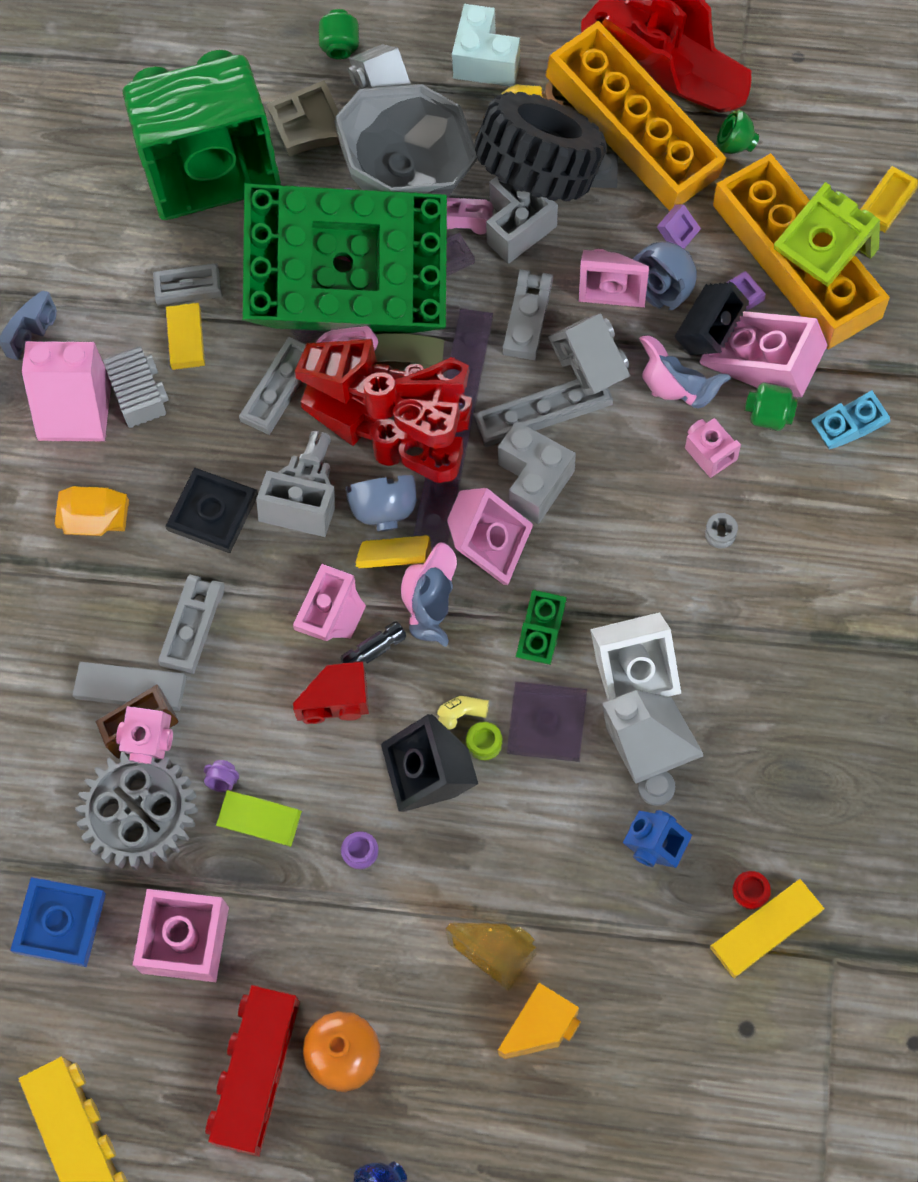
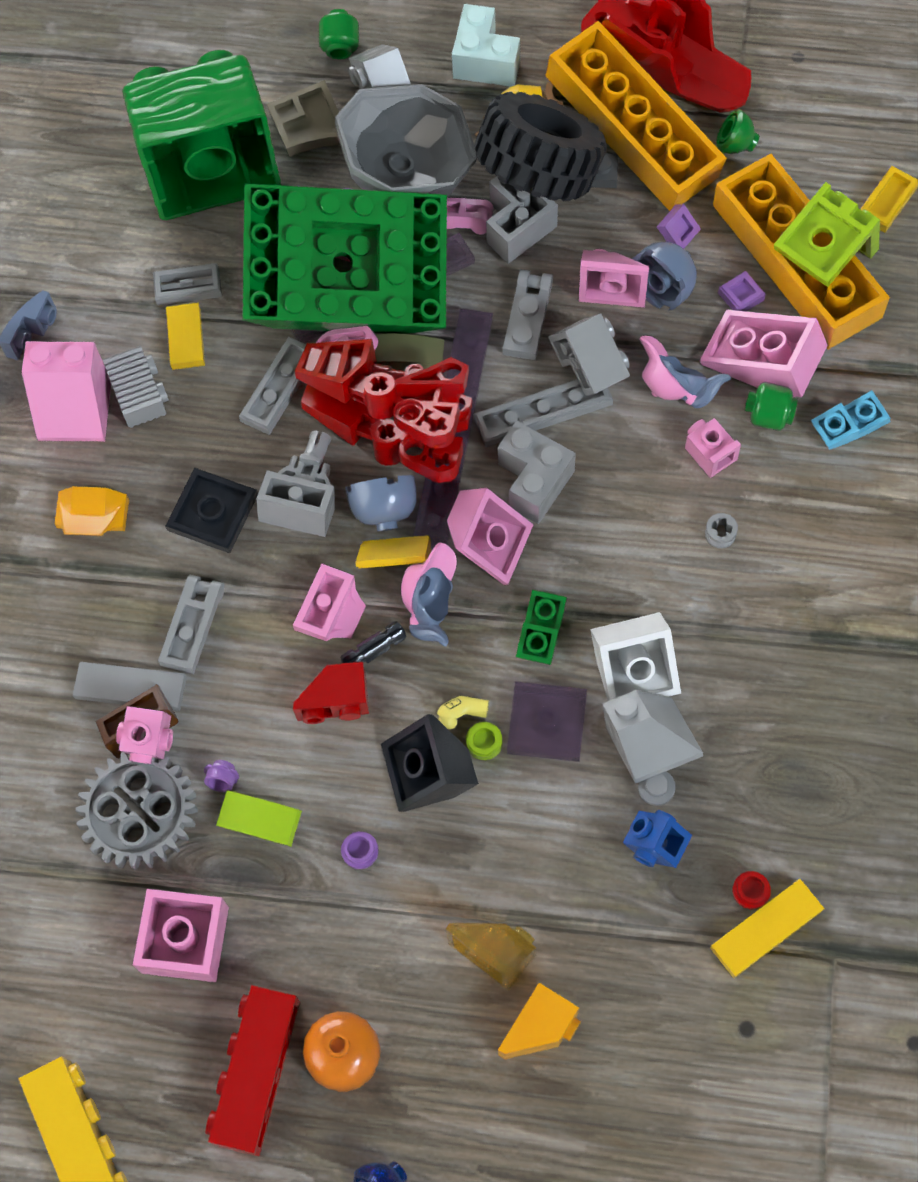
(58, 922): blue plate -> none
(712, 319): black brick -> none

